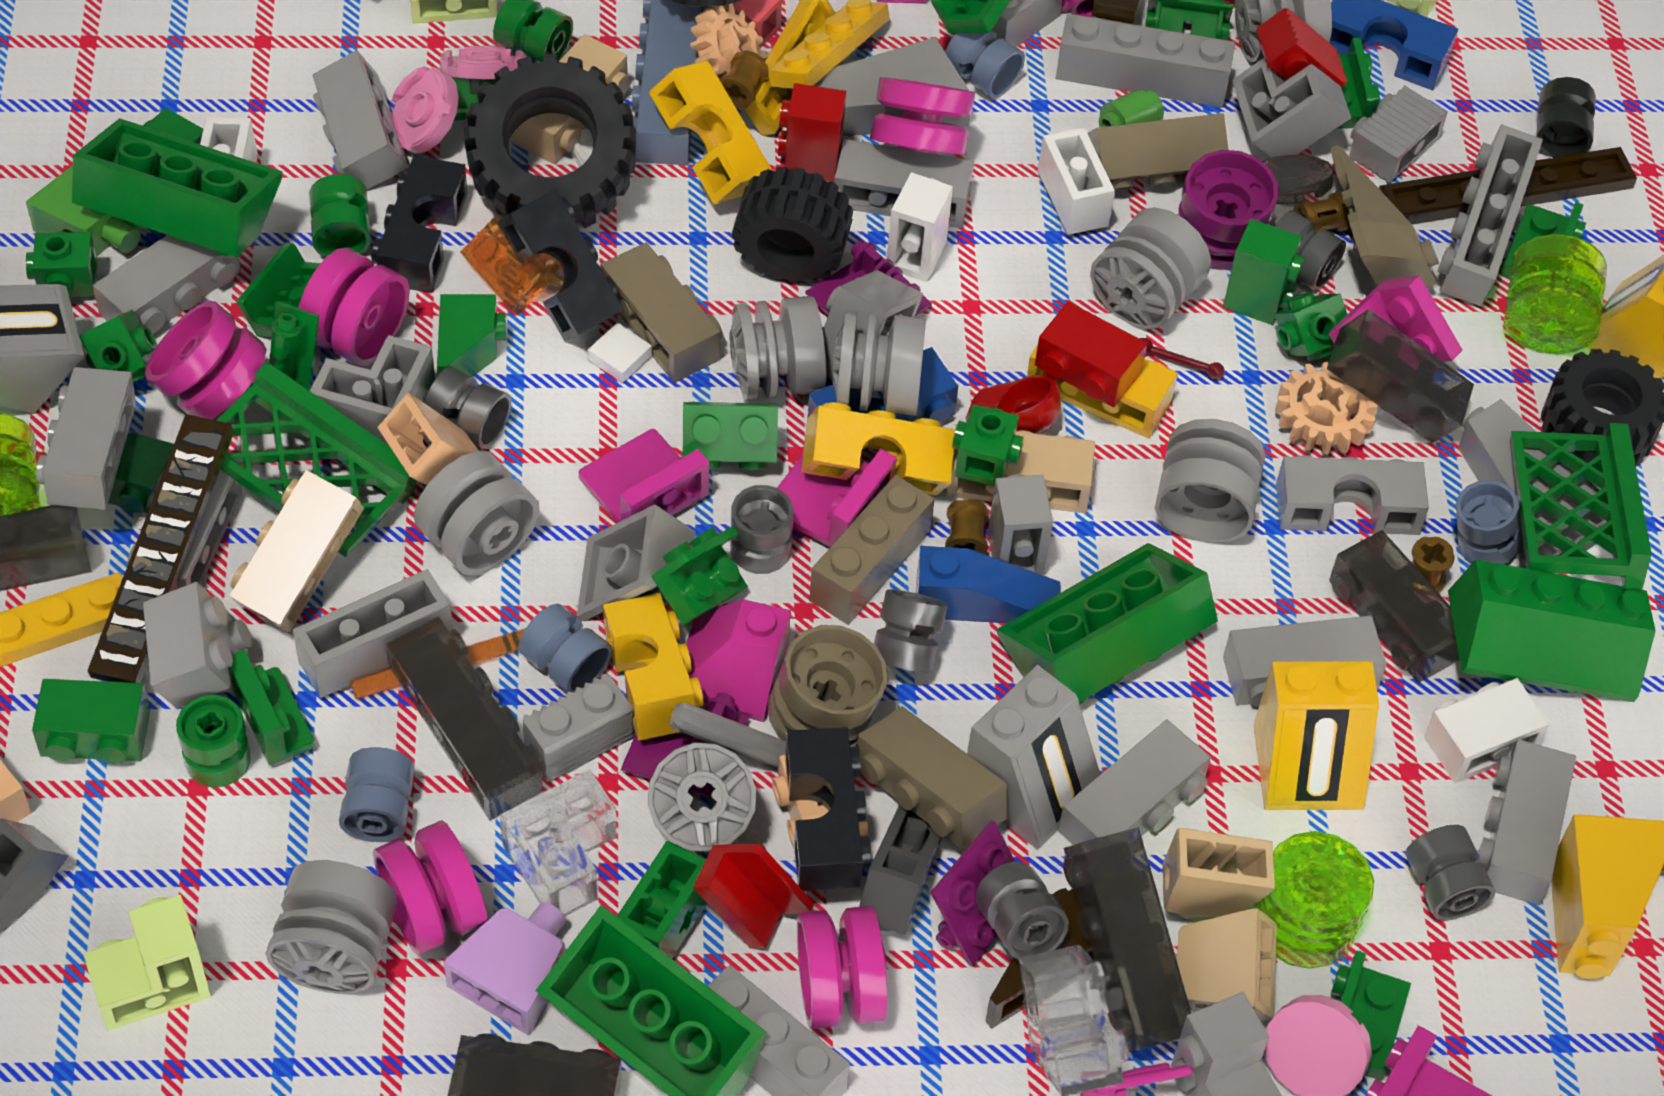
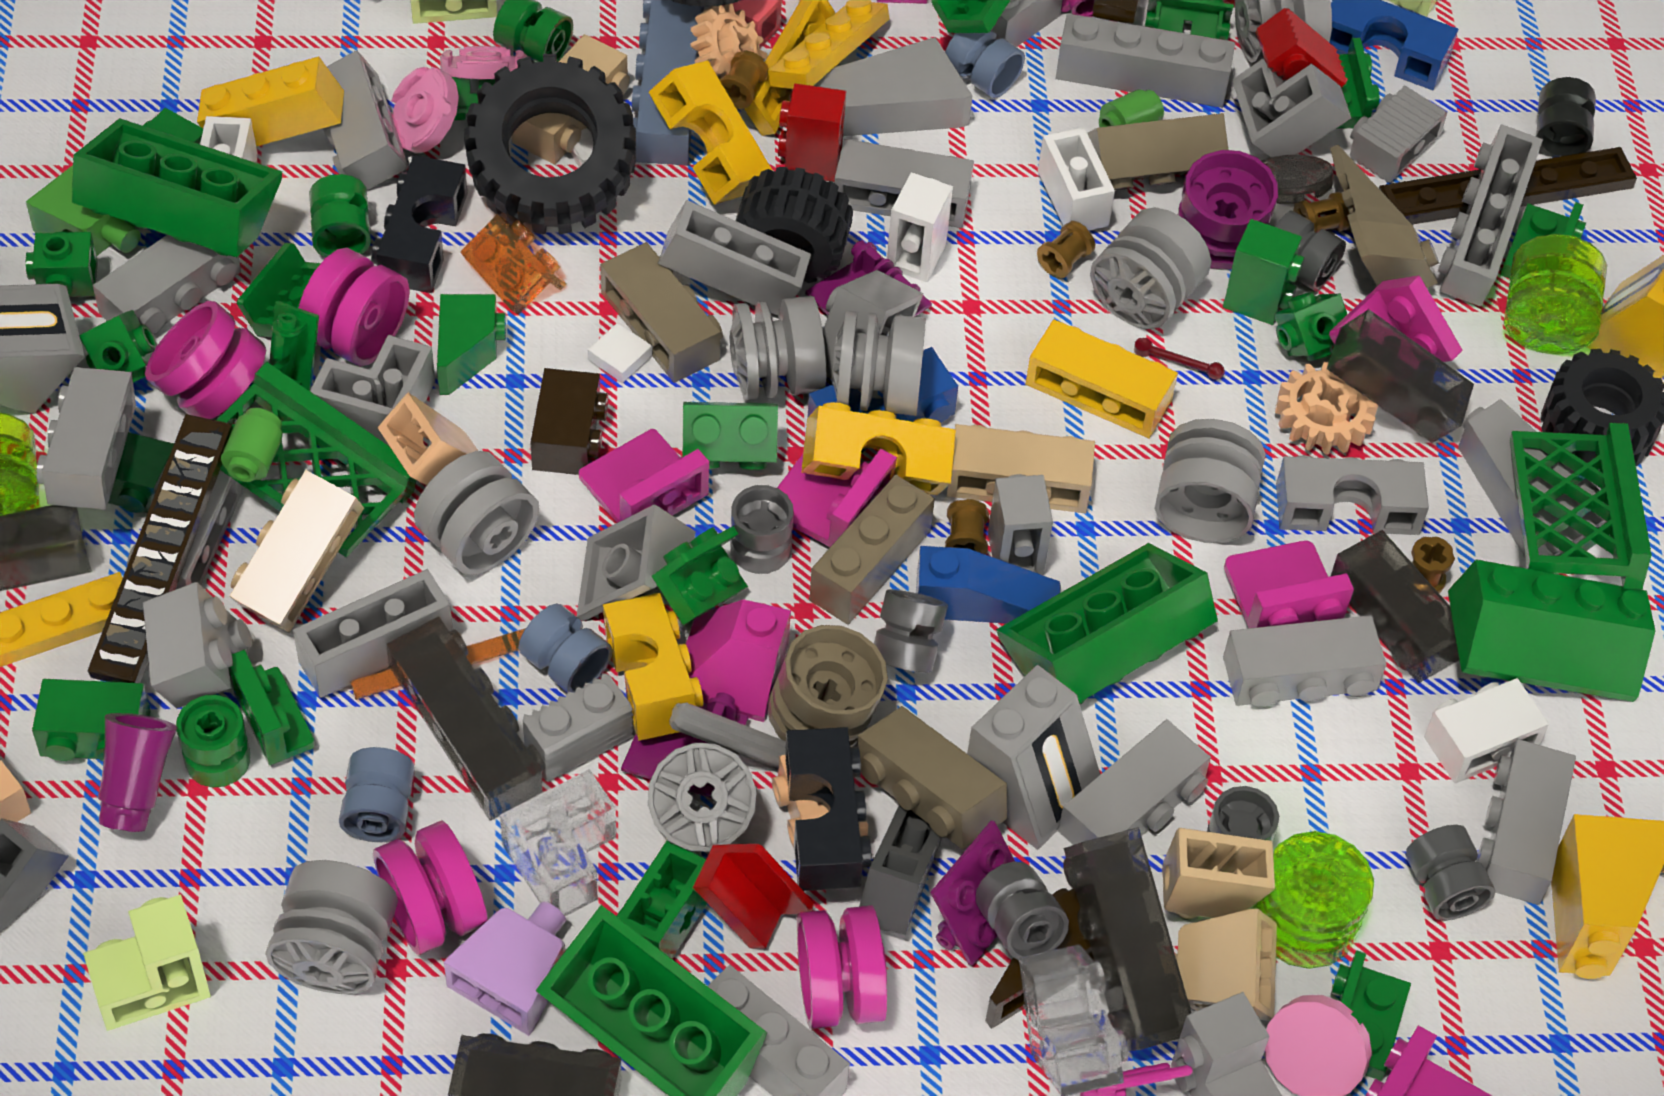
(132, 769): none -> magenta plant
(252, 445): none -> bright green brick
(278, 101): none -> yellow brick
(474, 408): flat silver wheel -> none
(550, 229): black arch -> none
(567, 420): none -> dark brown brick
(733, 257): none -> light grey brick
(921, 122): dark pink wheel -> none
(986, 444): green brick -> none
(1031, 398): red cap -> none
(1066, 249): none -> pearl gold bush
(1090, 354): red brick -> none
(1245, 813): none -> dark grey wheel
(1286, 586): none -> dark pink bracket
(1316, 734): yellow slope -> none
(1488, 522): sand blue wheel -> none

